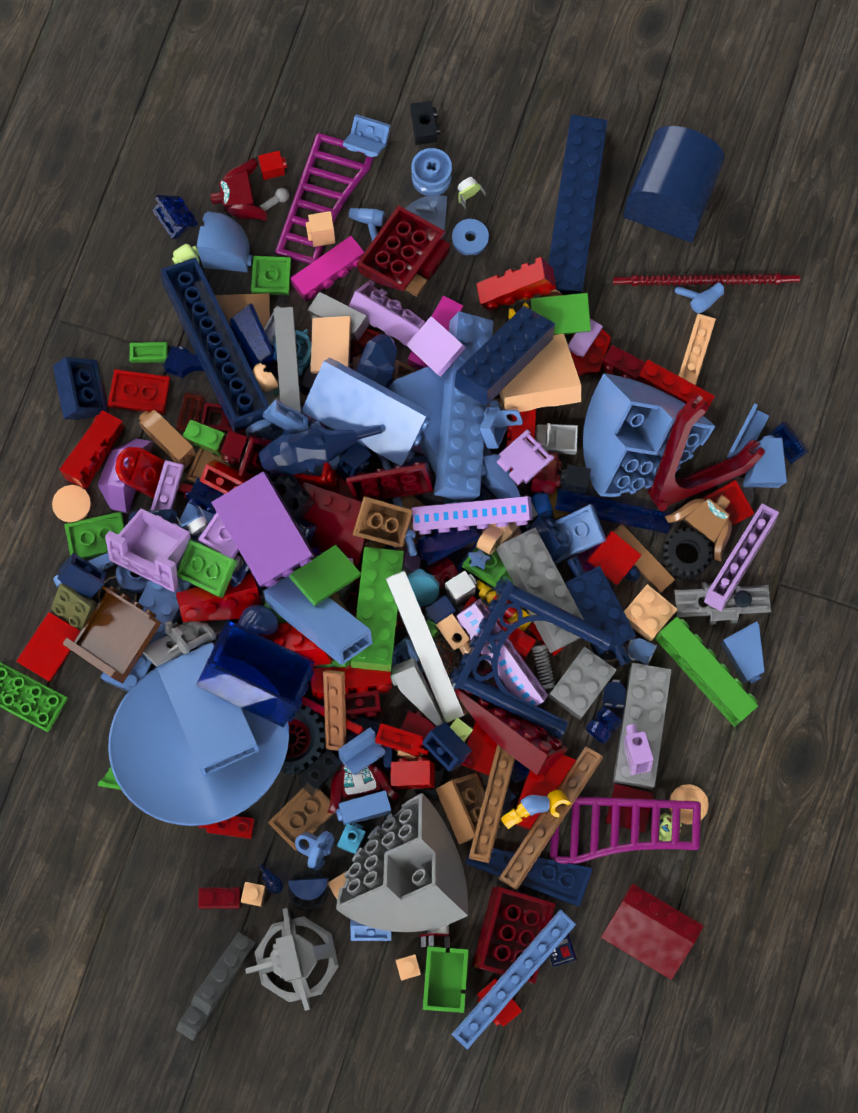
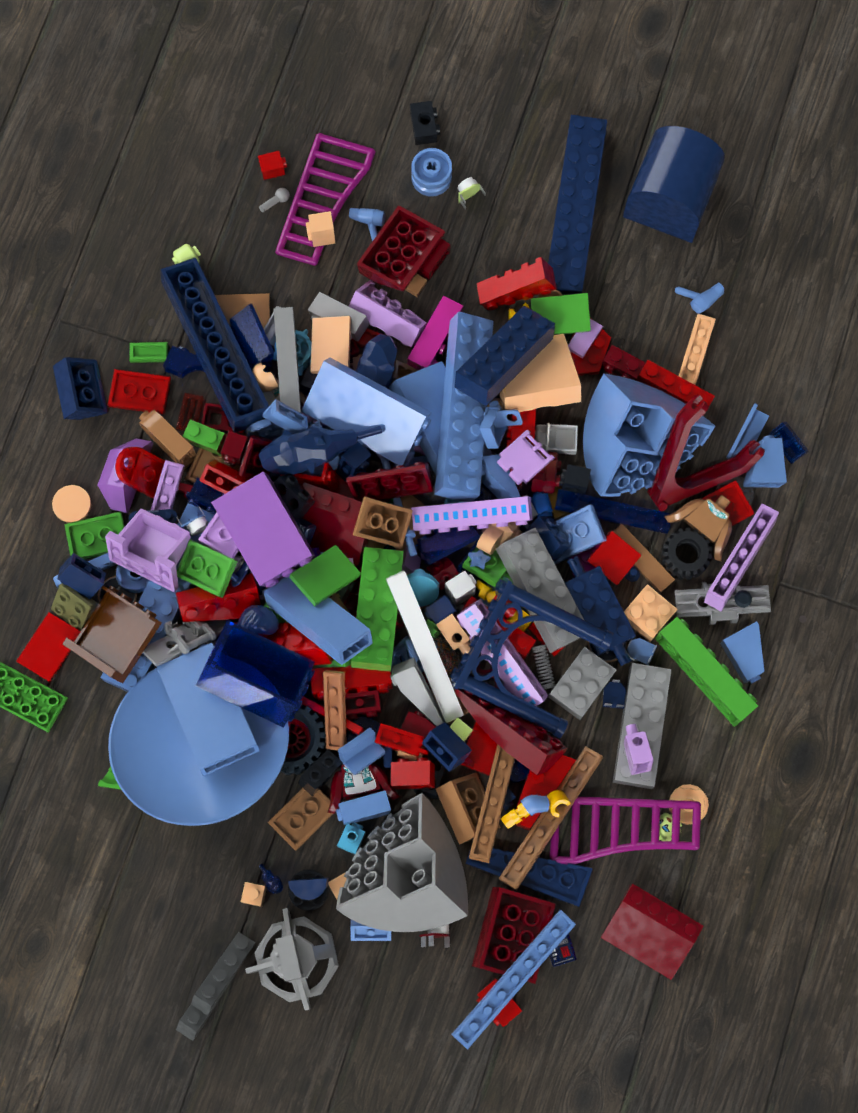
(92, 450): red wedge -> none
(173, 215): clear blue bracket -> none
(219, 898): dark red brick -> none
(223, 244): medium blue brick -> none
(234, 826): red hinge -> none
(237, 193): dark red torso -> none
(271, 275): bright green plate -> none
(318, 848): medium blue tile -> none
(327, 269): dark pink brick -> none
(367, 136): medium blue bracket -> none
(408, 967): light nougat brick -> none
(430, 209): sand blue shield -> none
(436, 346): lavender tile -> none
(444, 979): bright green piece -> none
(474, 227): medium blue tile -> none
(597, 728): clear blue wheel -> none
(621, 791): dark red tile -> none
(777, 279): dark red hose -> none

